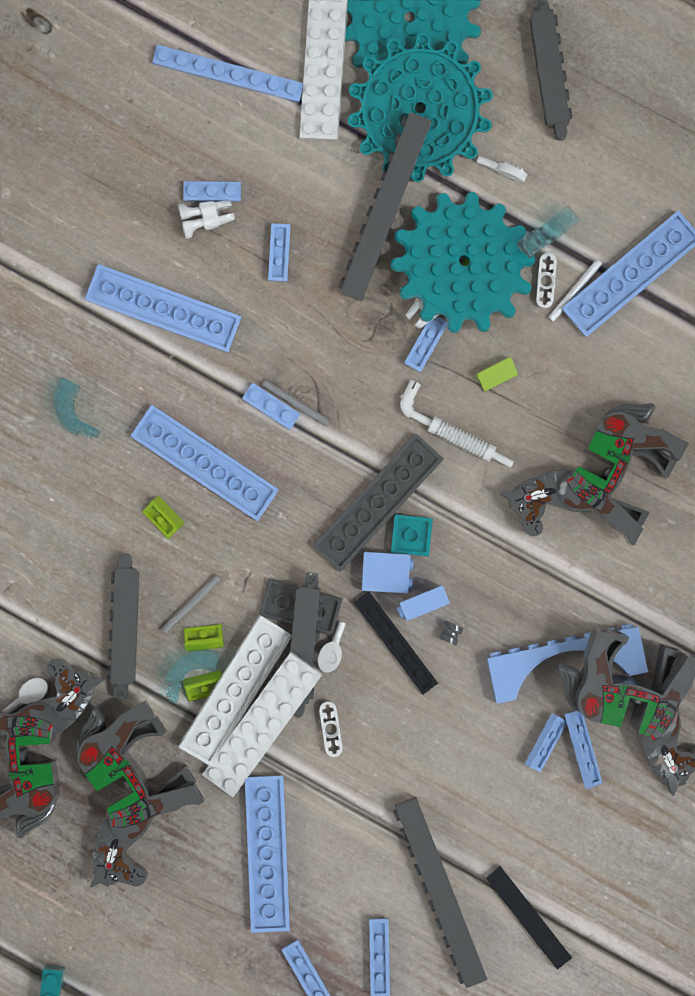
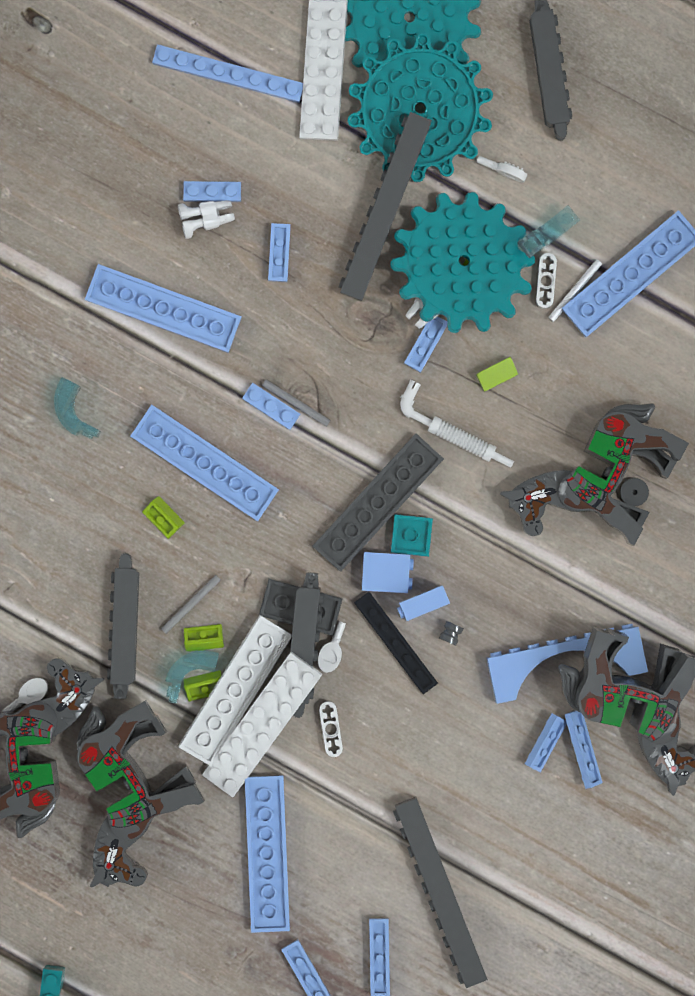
(528, 917): black tile -> none
(634, 492): none -> dark grey piece

